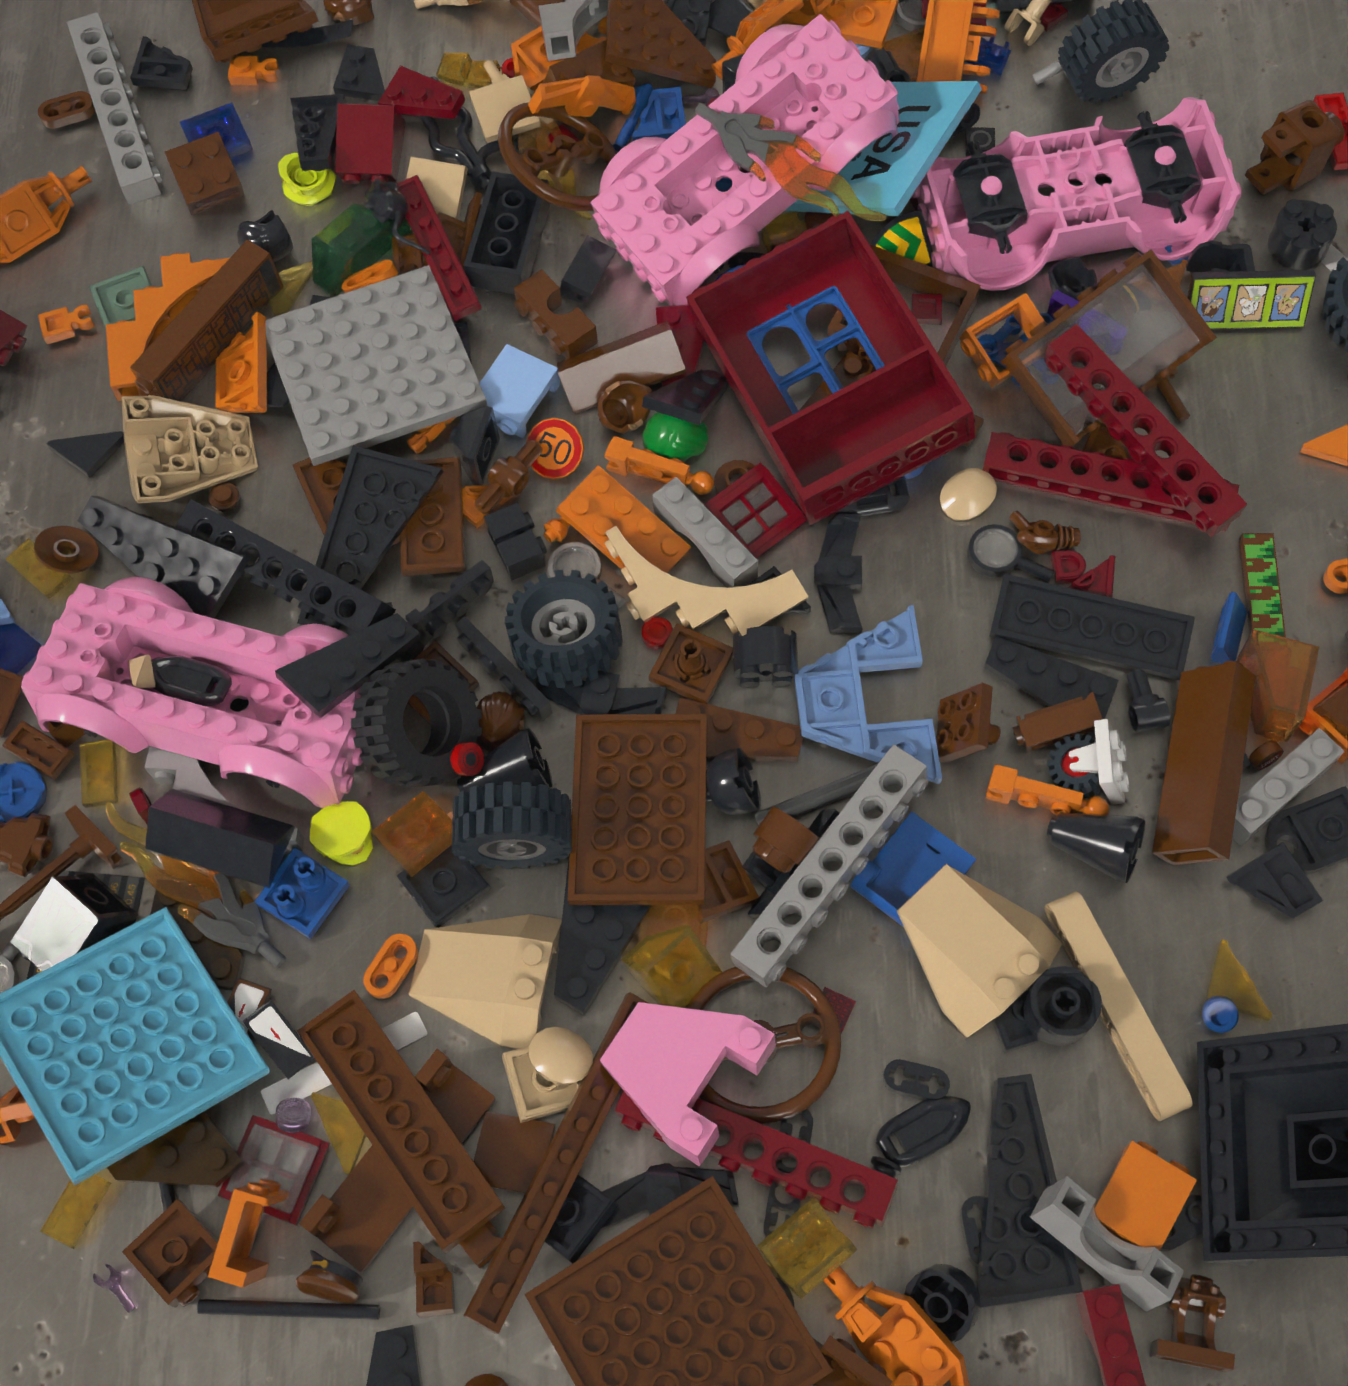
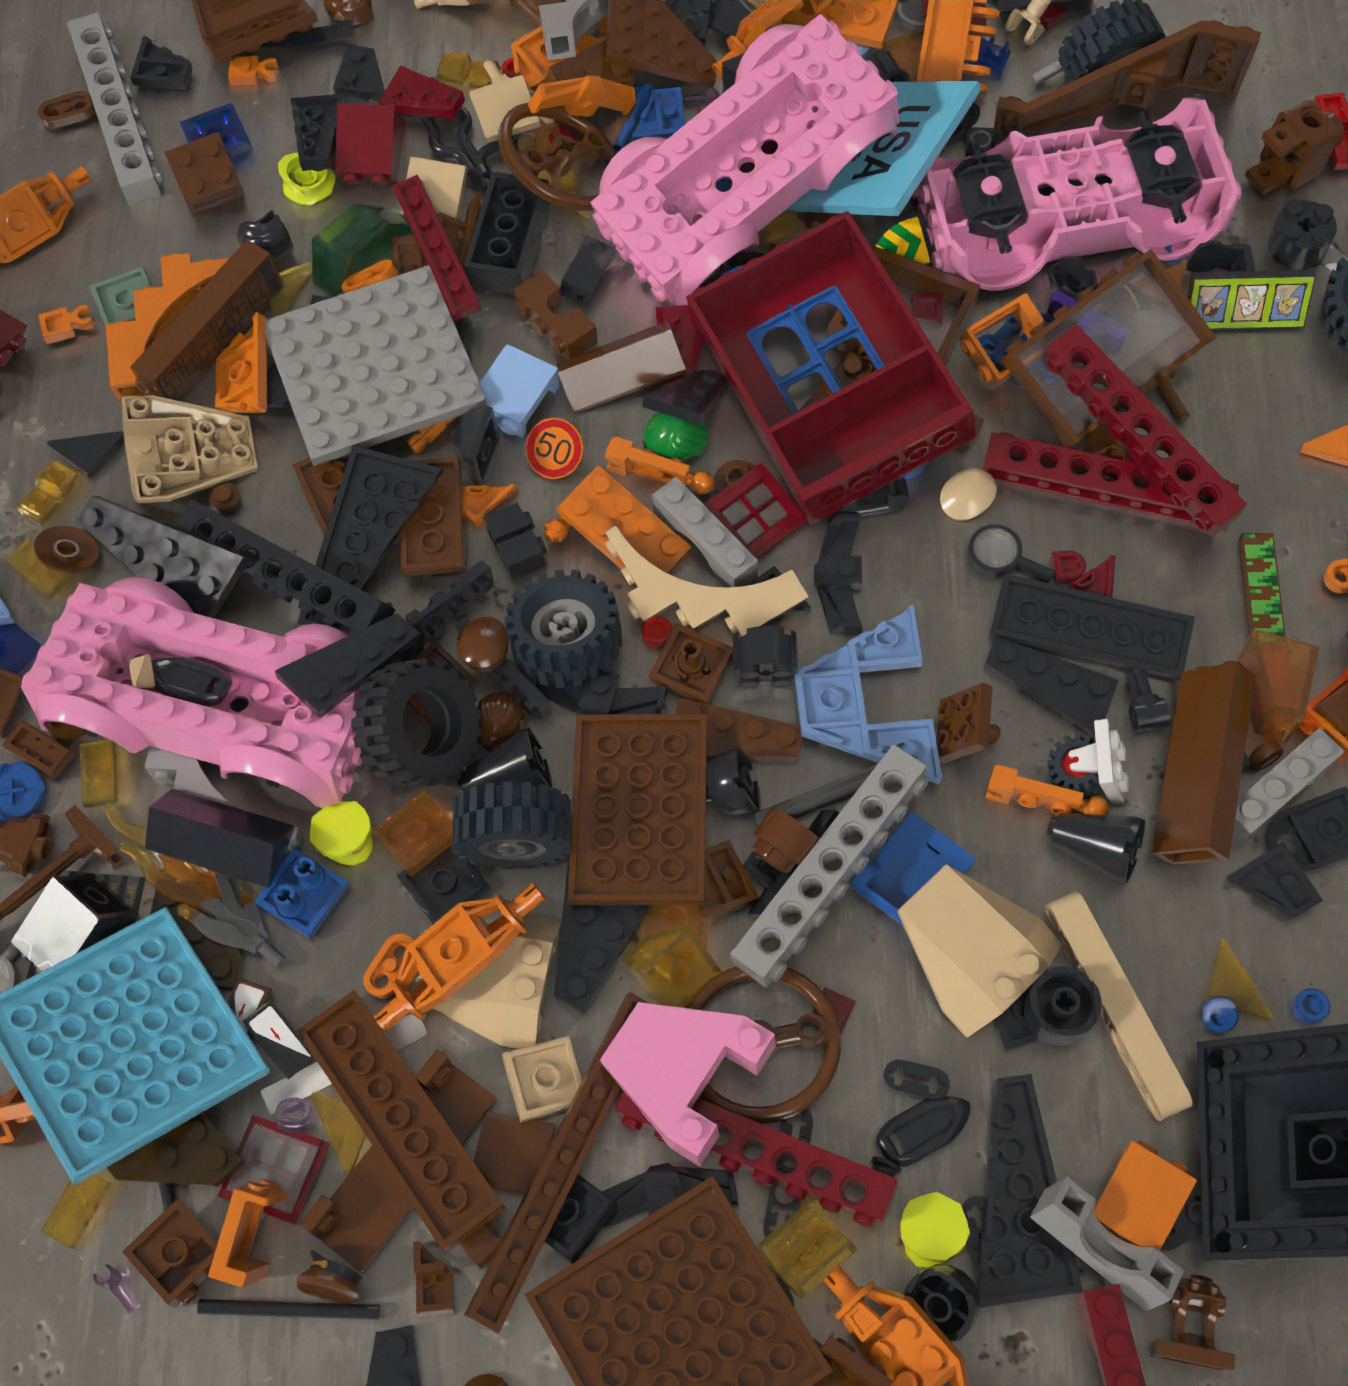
(51, 490): none -> clear yellow slope
(141, 802): dark red tile -> none
(389, 204): black animal -> none
(456, 952): none -> orange plate
(467, 759): red tile -> none
(483, 644): none -> reddish brown hat
(508, 477): reddish brown axle -> none
(560, 1055): tan hat -> none
(582, 558): clear piece -> none
(622, 407): reddish brown hair -> none
(776, 149): piece -> none
(933, 1229): none -> neon yellow hat
(1043, 536): reddish brown piece -> none
(1056, 722): reddish brown window -> none
(1198, 57): none -> reddish brown wing
(1229, 630): blue slope -> none
(1311, 1006): none -> blue tile

